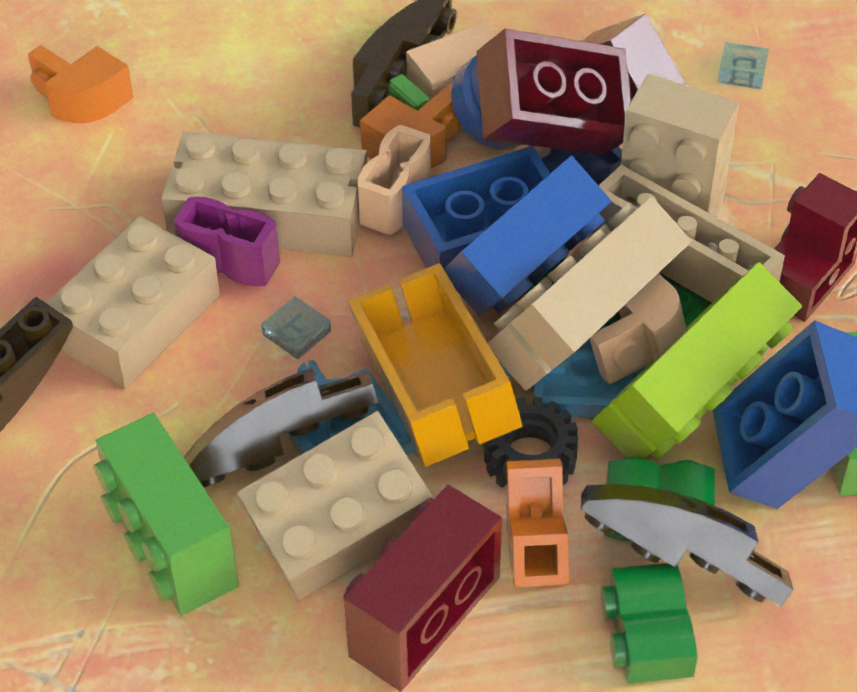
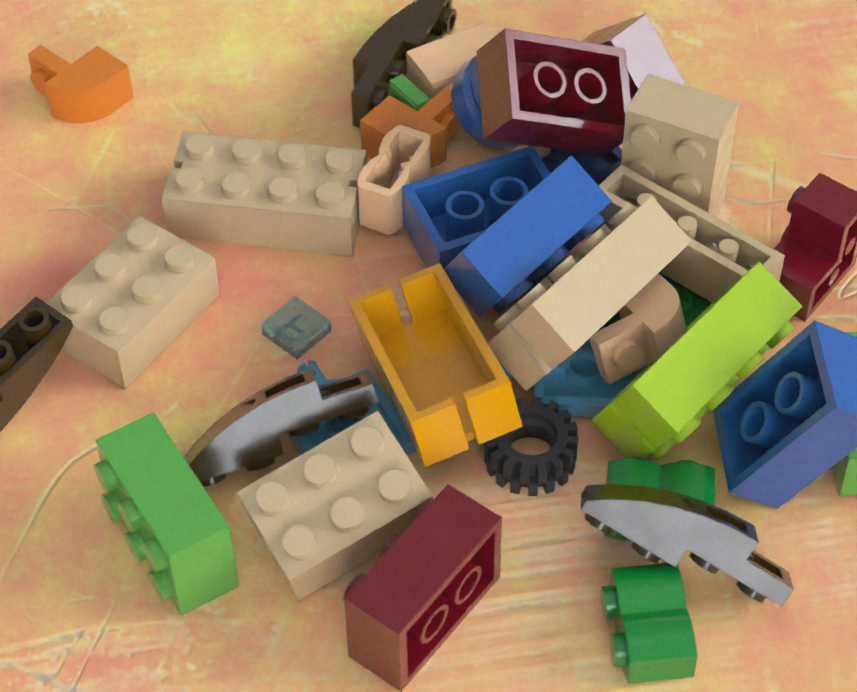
(238, 239): magenta brick -> none
(536, 523): orange brick -> none
(743, 65): clear light blue tile -> none

